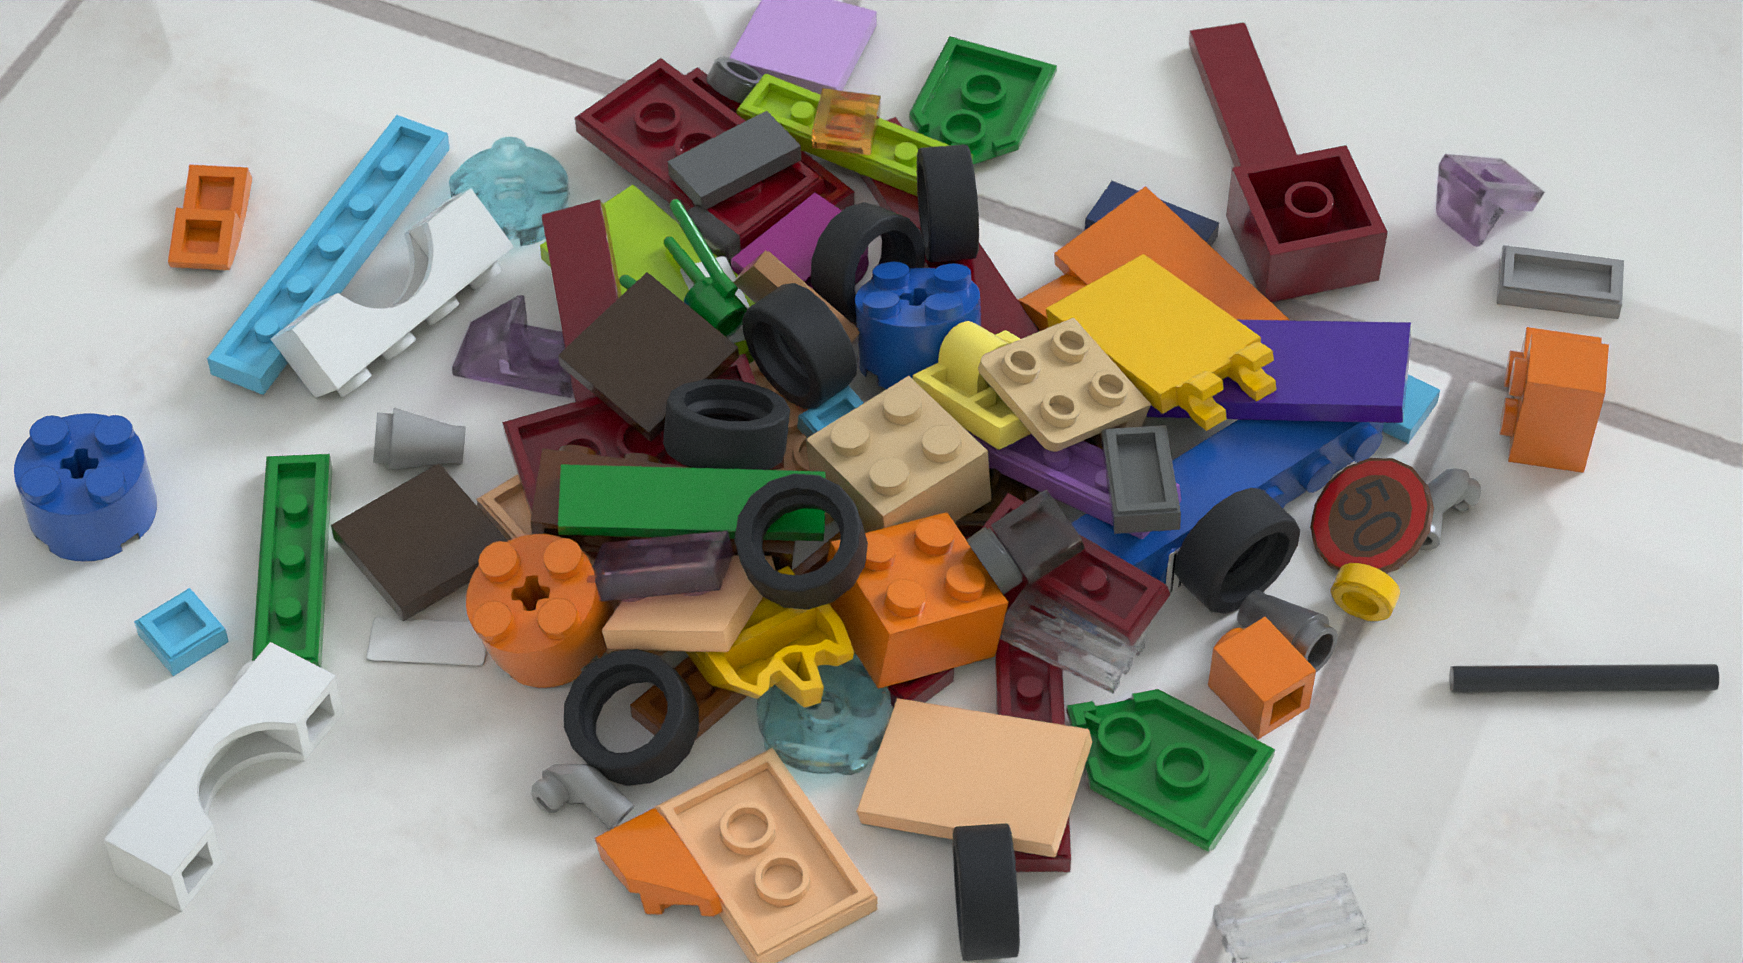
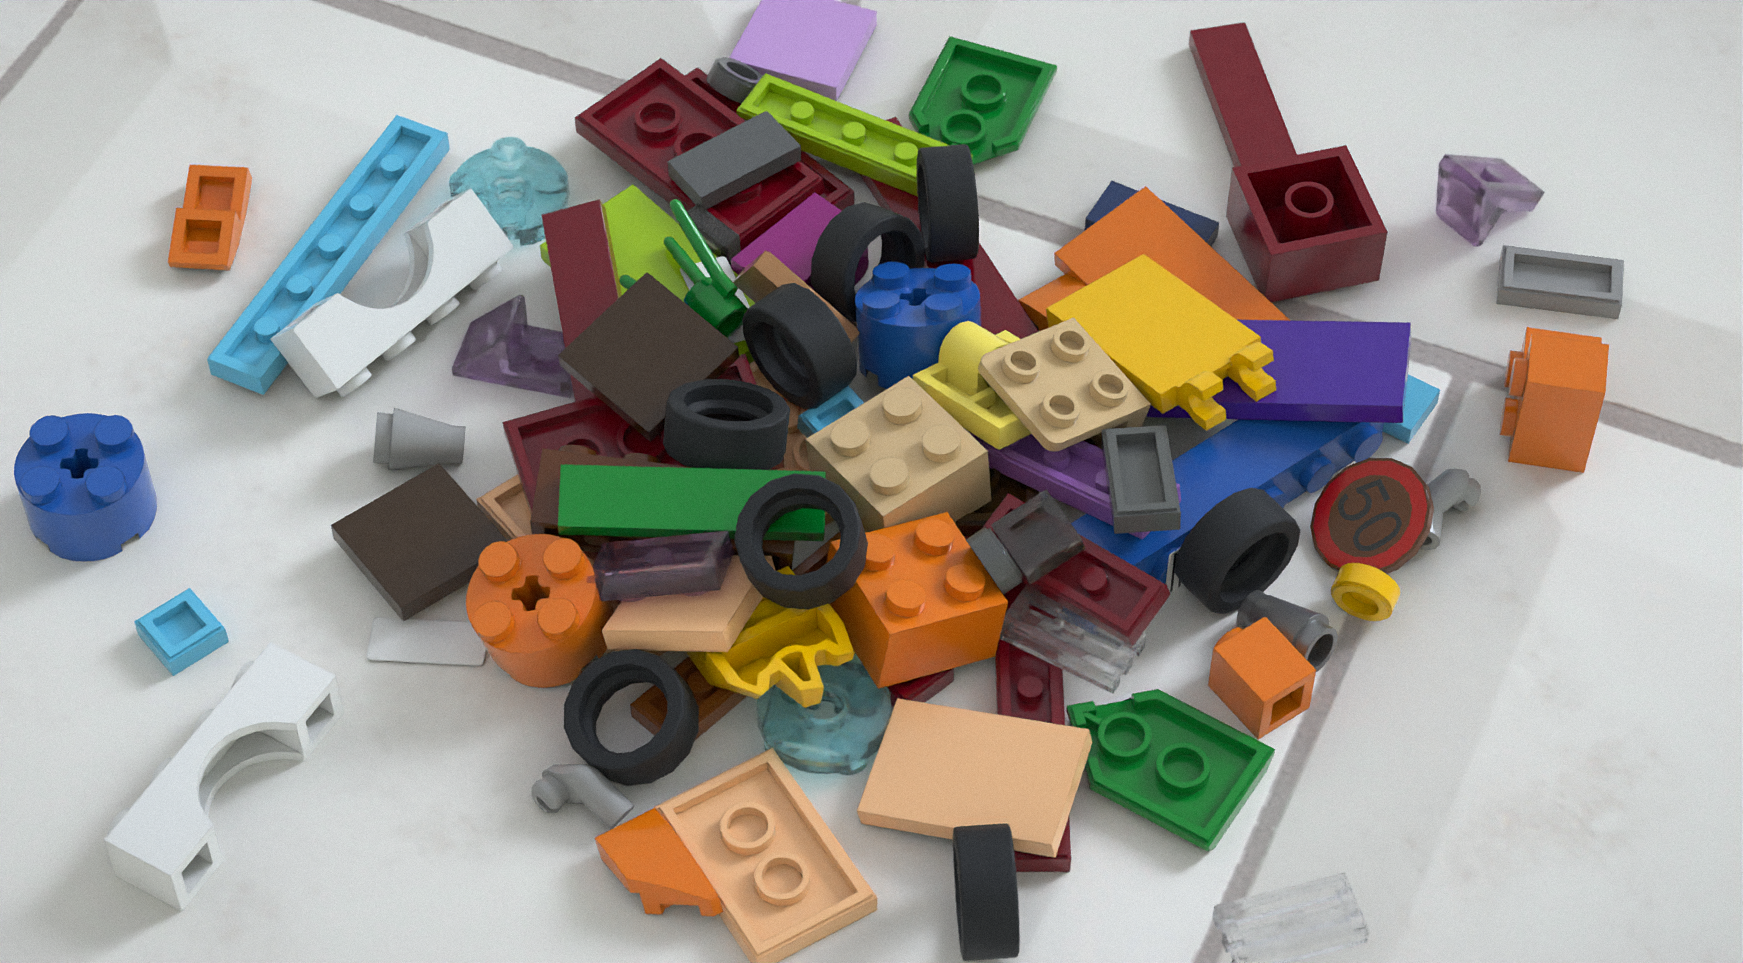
(293, 555): green tile -> none
(846, 121): clear orange plate -> none
(1584, 678): black bar -> none

